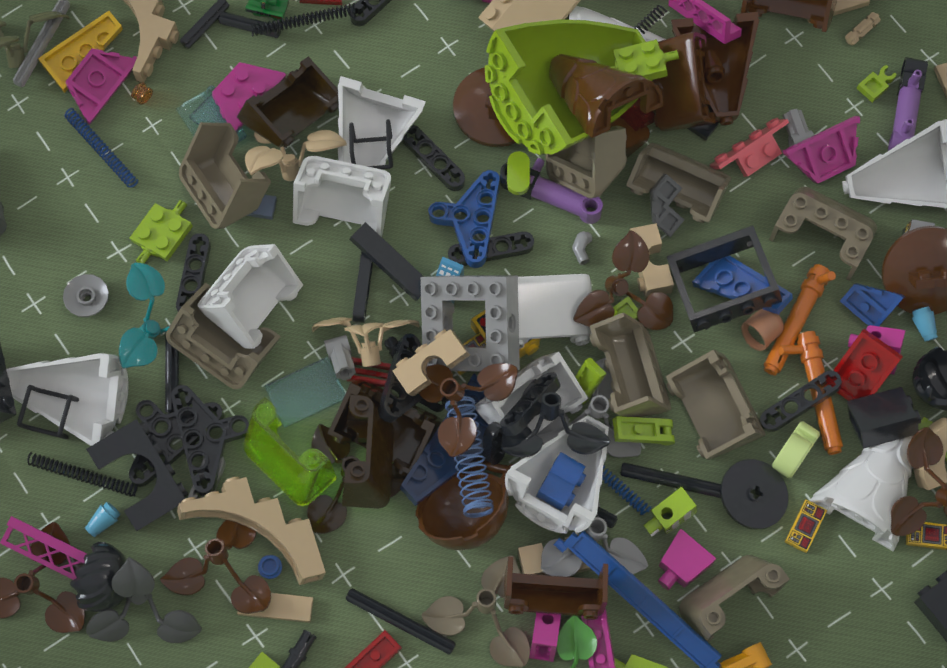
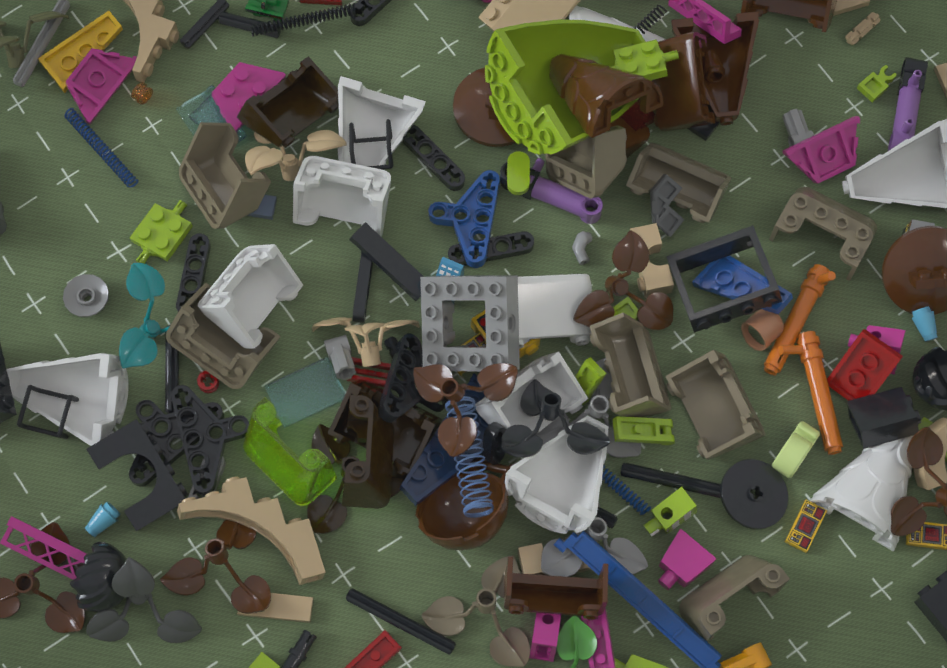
(81, 474): black piece -> none
(210, 389): none -> red bush
(270, 567): blue plate -> none
(412, 371): tan arch -> none
(529, 405): black beam -> none
(561, 481): blue brick -> none
(755, 151): coral bracket -> none
(799, 398): black beam -> none
(871, 303): blue wing -> none

